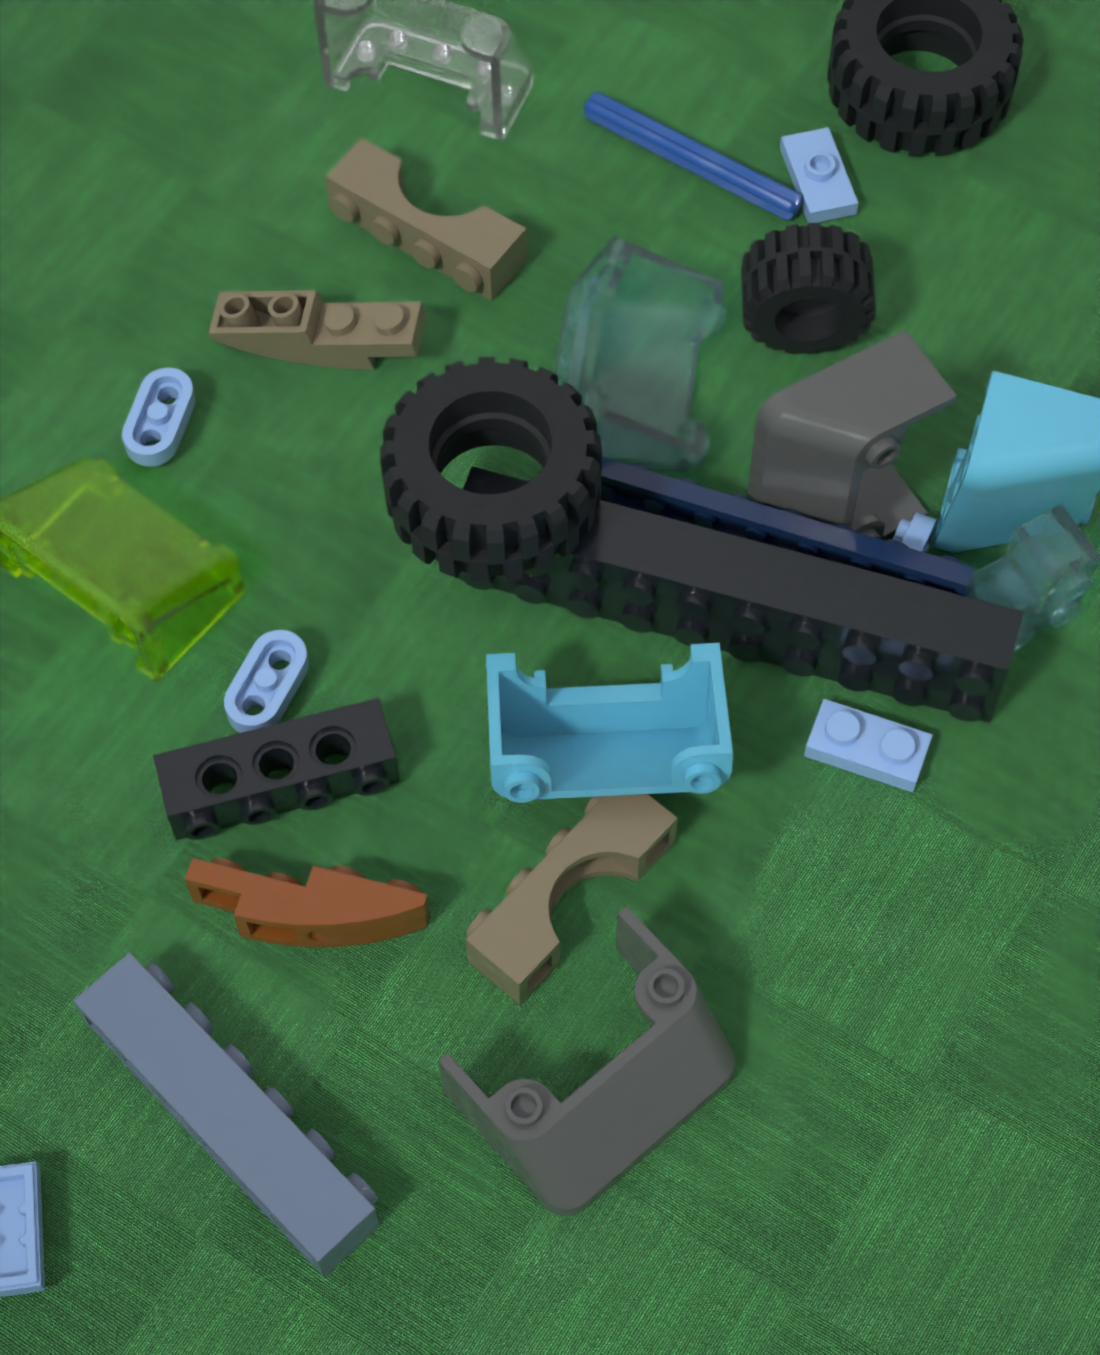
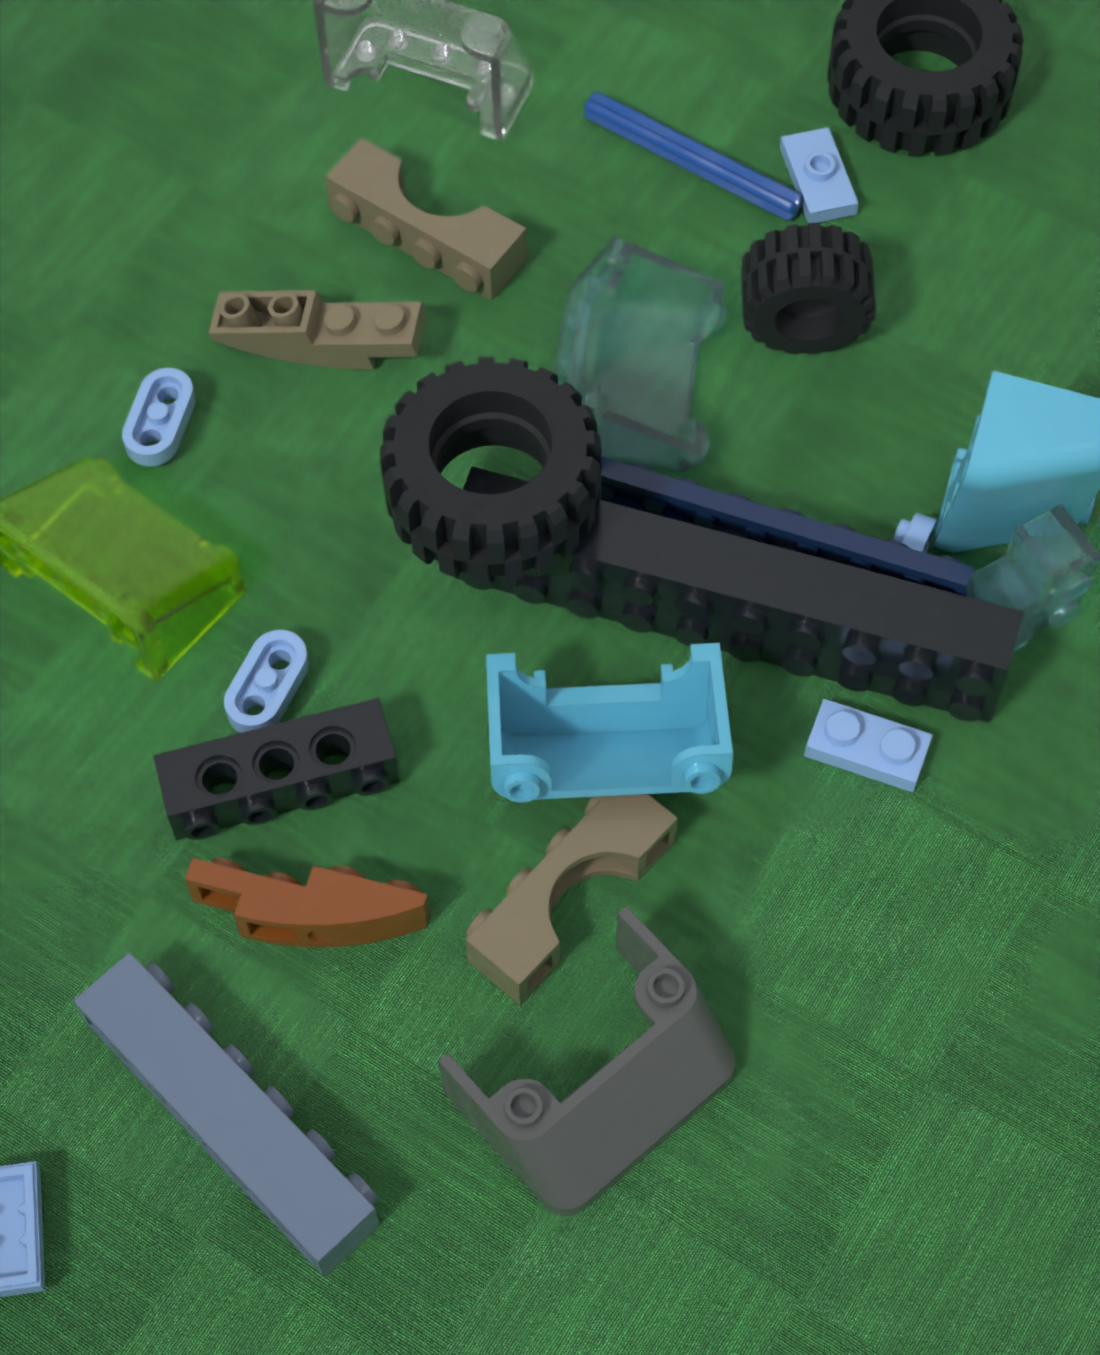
(834, 435): dark grey windscreen -> none

